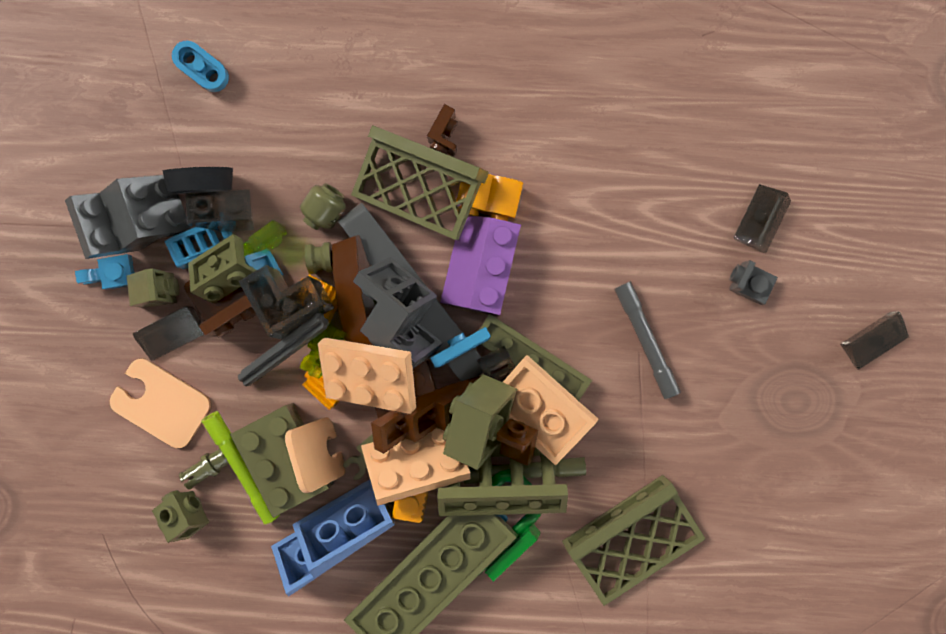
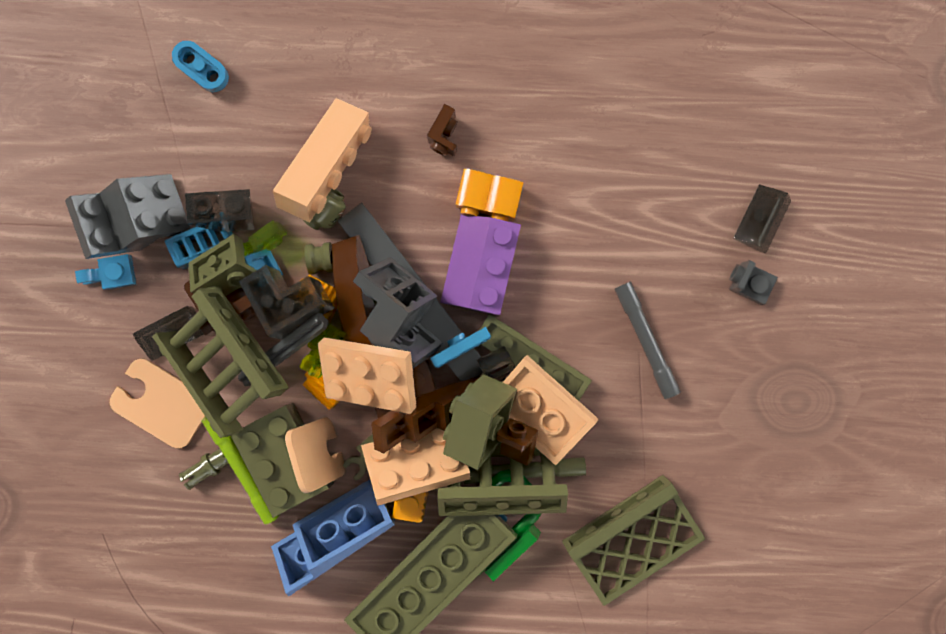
(152, 288): olive slope -> none
(180, 515): olive brick -> none
(198, 179): black tyre -> none
(246, 355): none -> olive fence
(322, 160): none -> light nougat brick
(419, 156): olive fence -> none
(876, 339): clear smoke slope -> none

